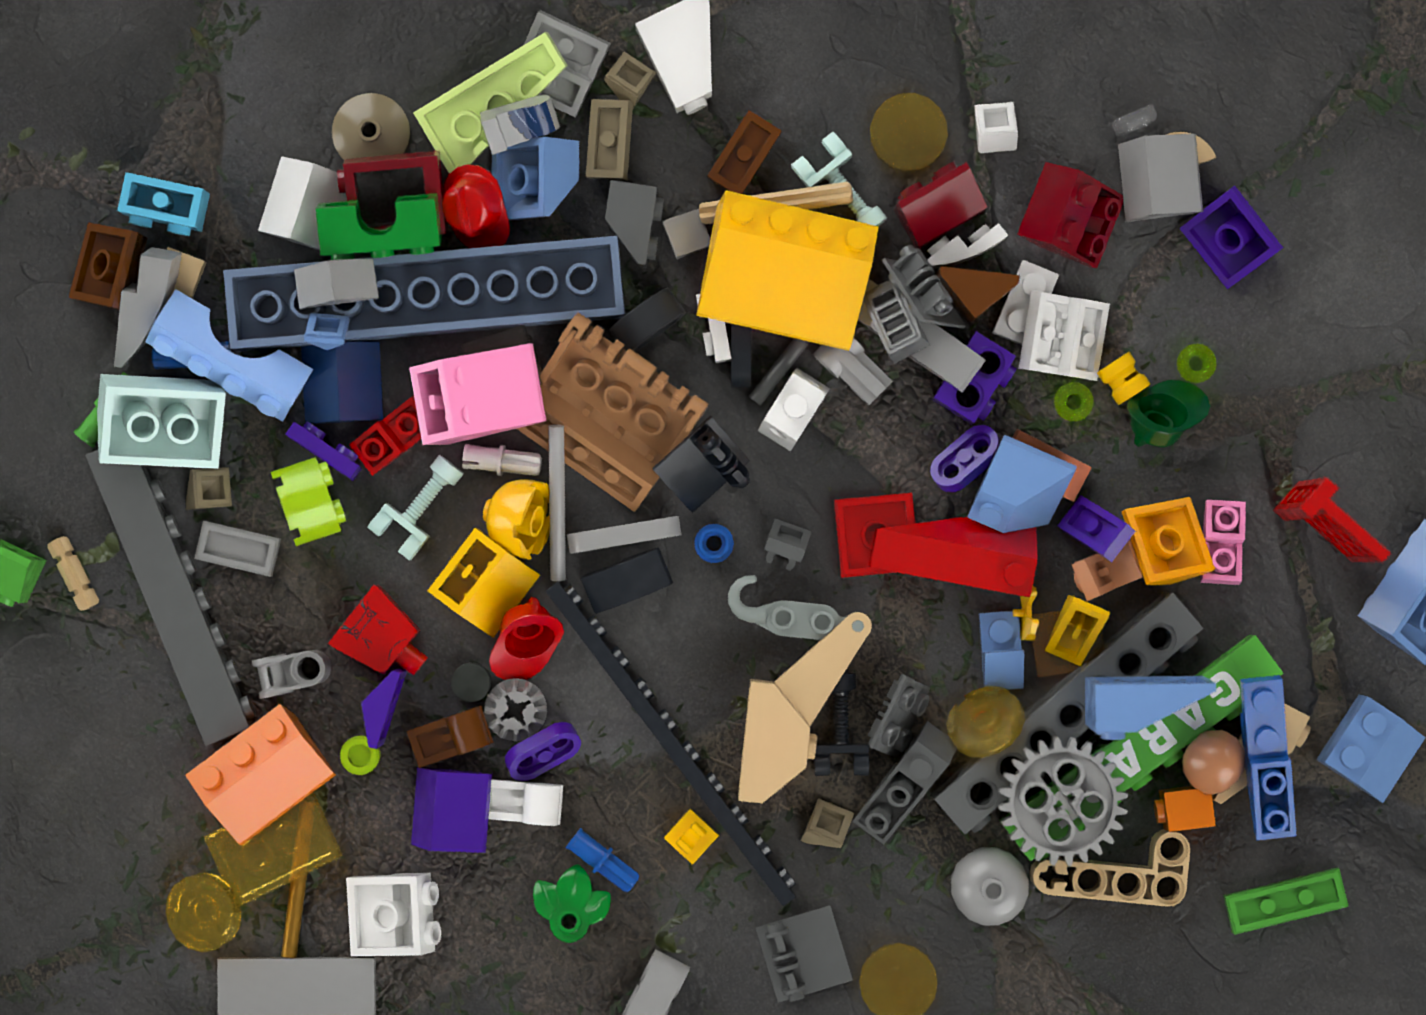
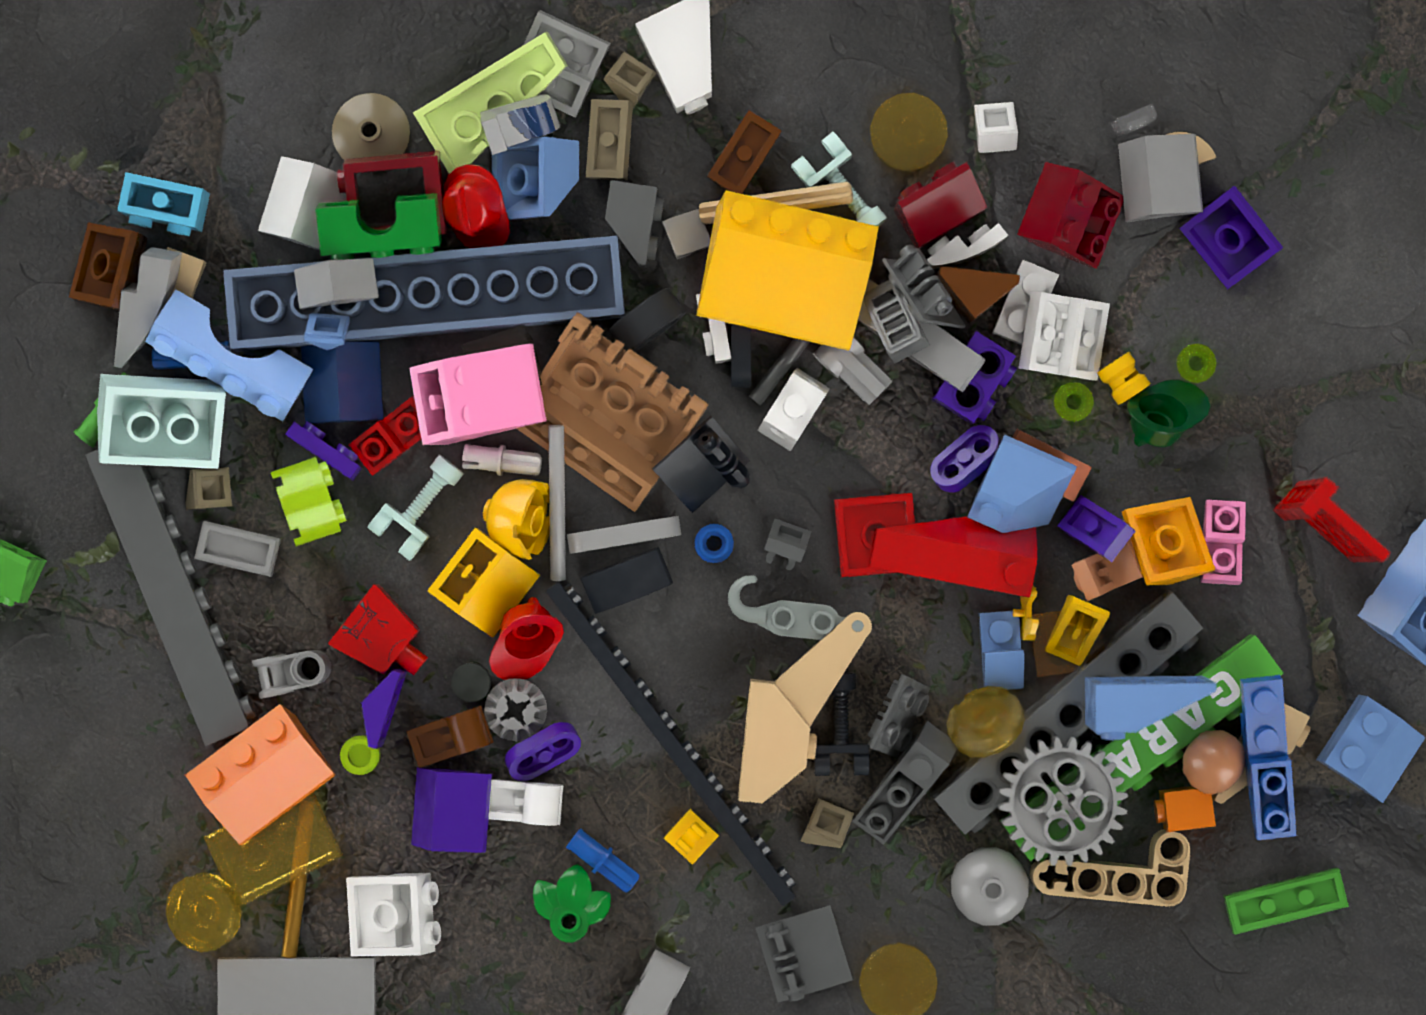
(73, 573): tan axle -> none

